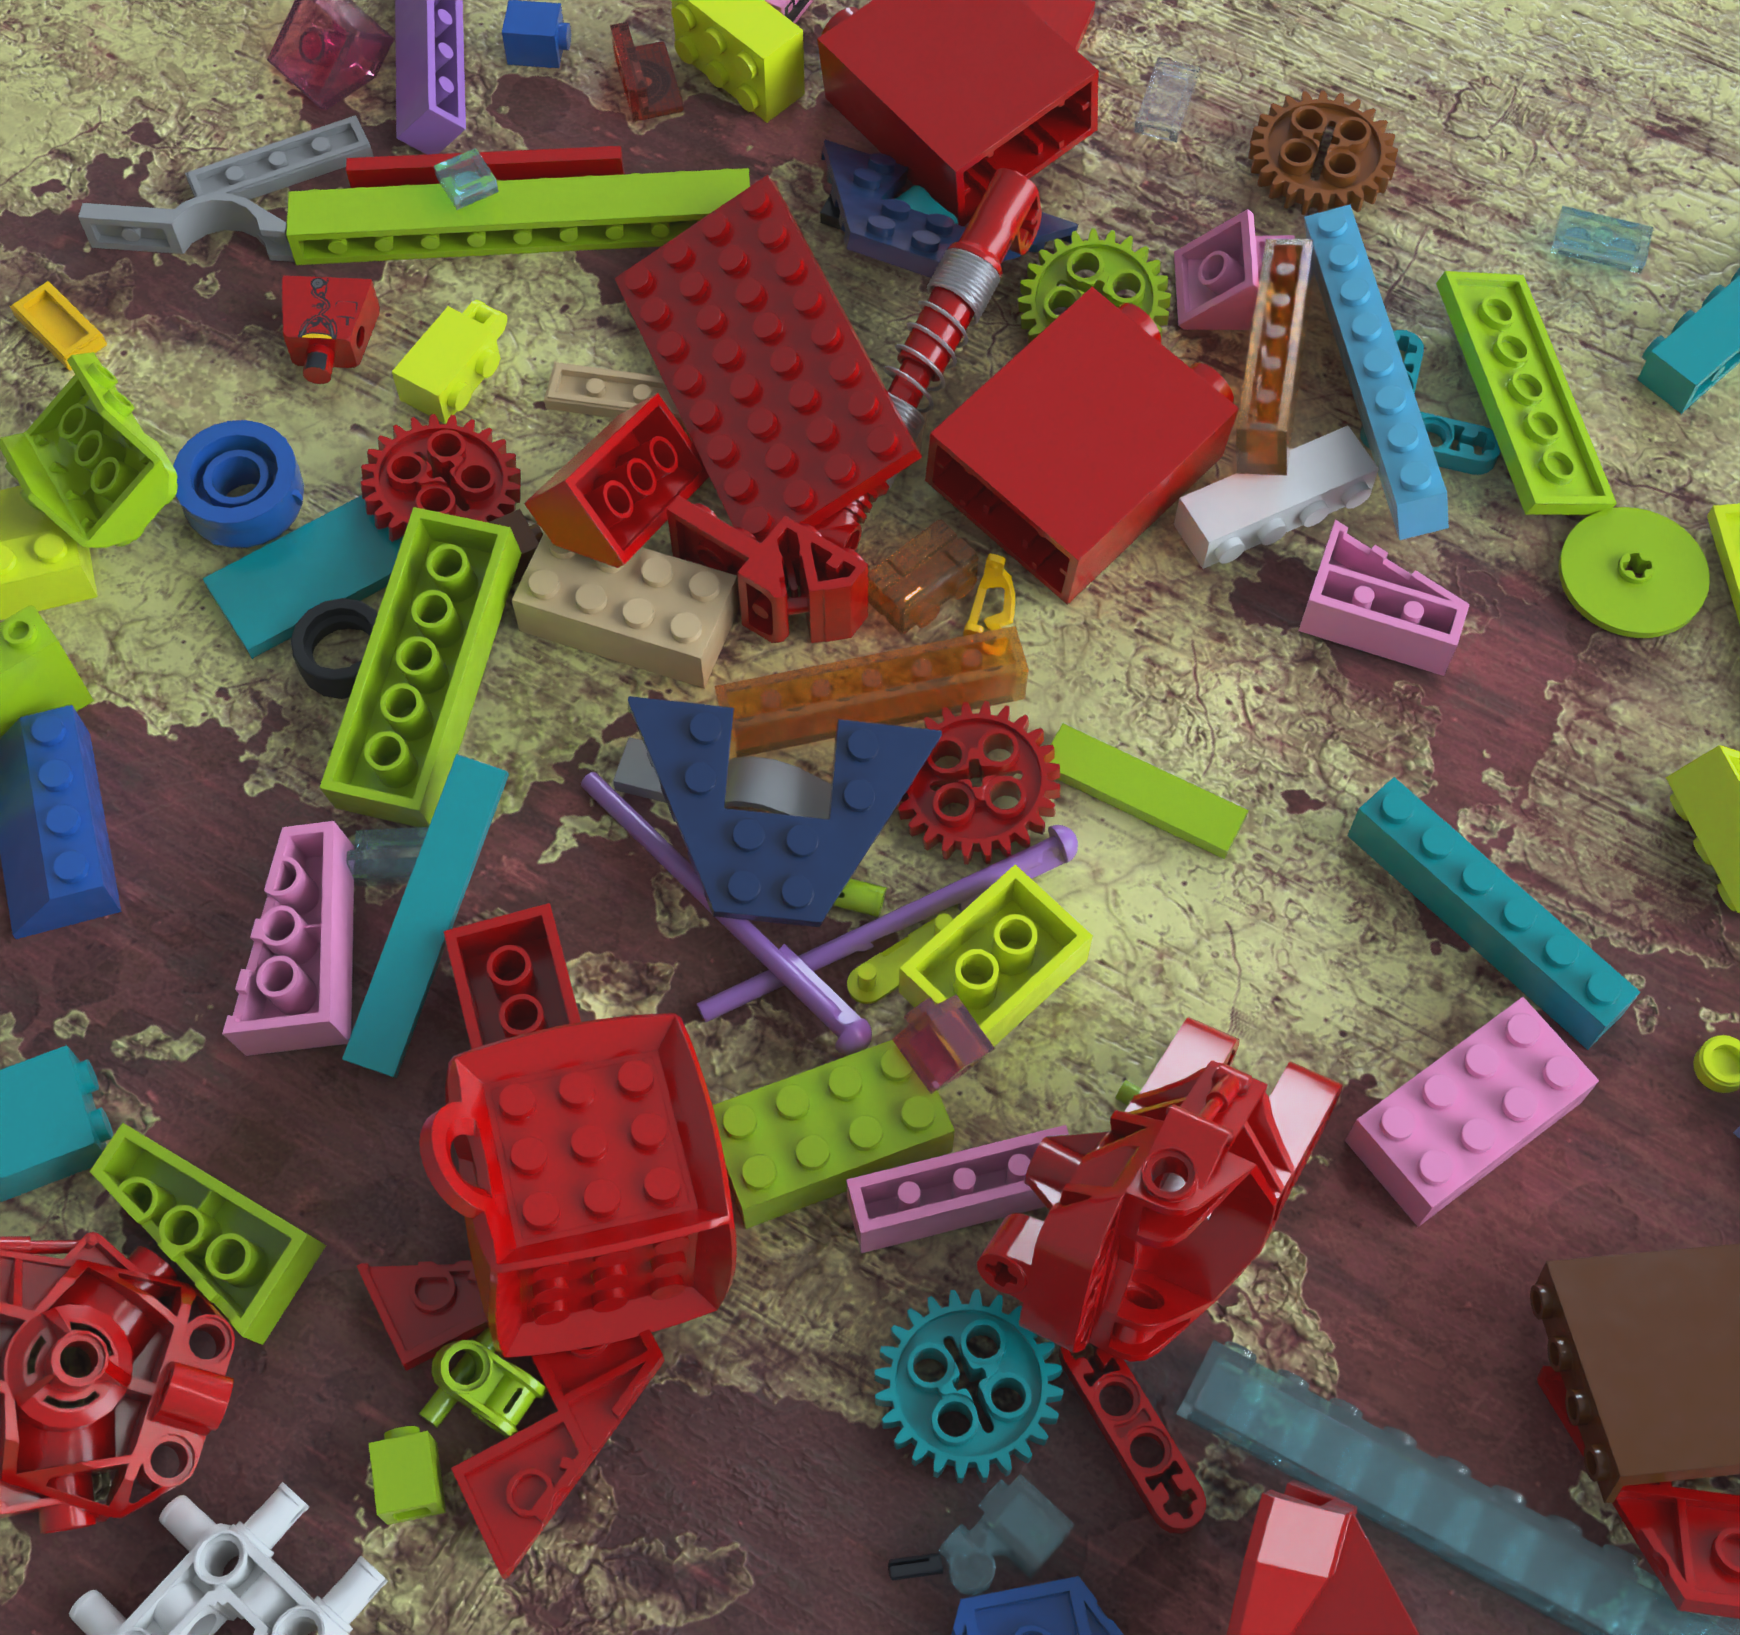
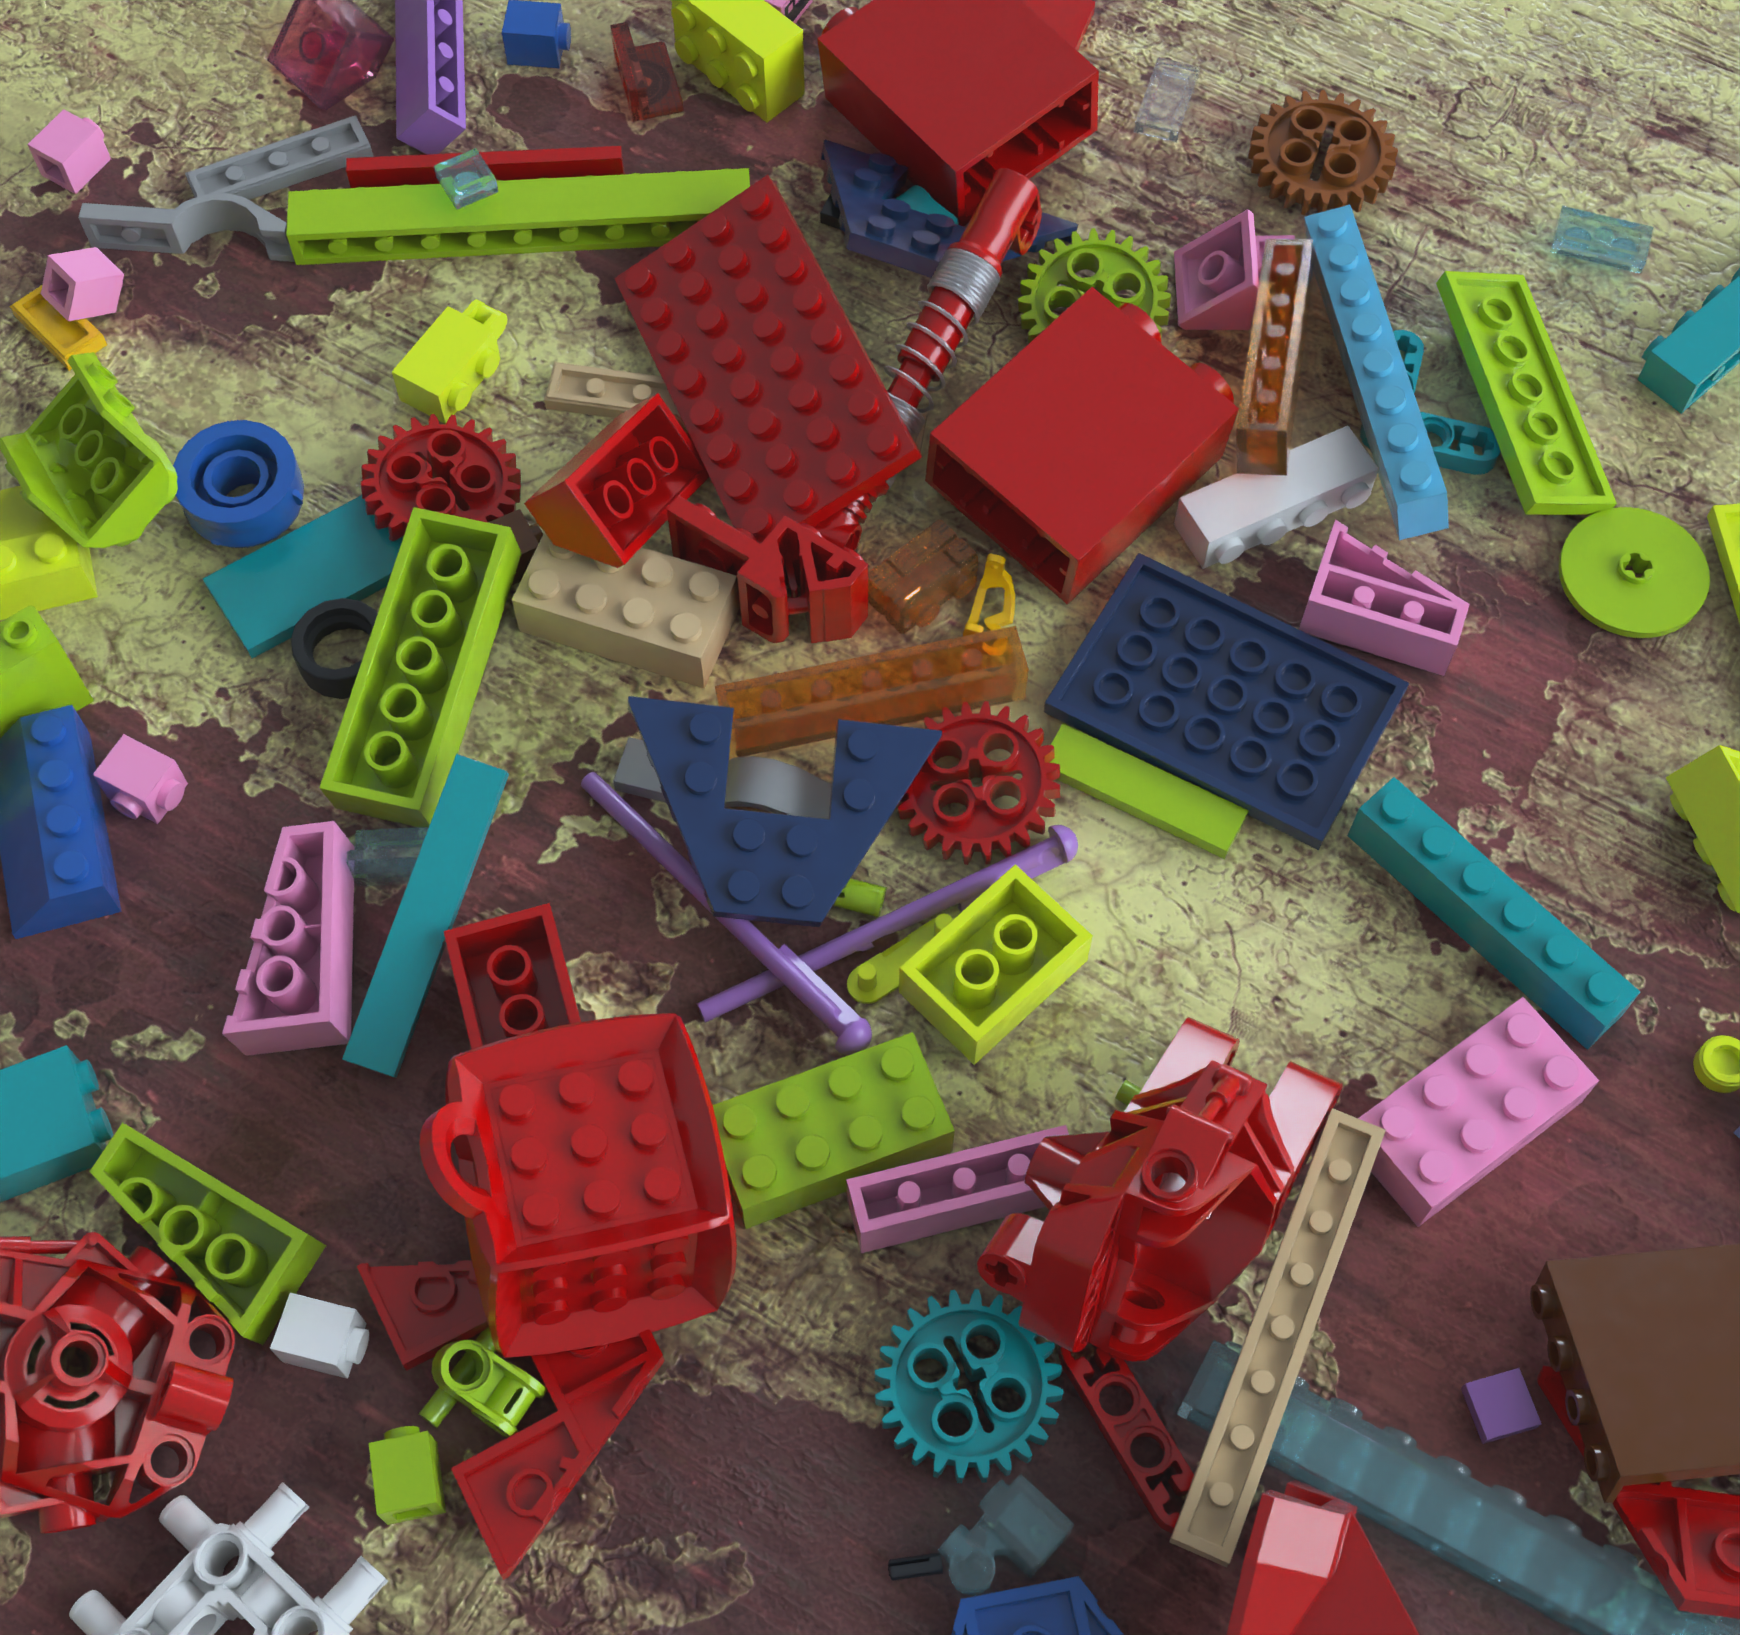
(70, 151): none -> bright pink brick
(82, 284): none -> bright pink brick
(140, 780): none -> bright pink brick
(320, 1336): none -> white brick
(327, 322): red torso -> none
(942, 1042): clear pink brick -> none
(1227, 699): none -> dark blue plate
(1277, 1339): none -> tan plate
(1501, 1405): none -> medium lavender tile

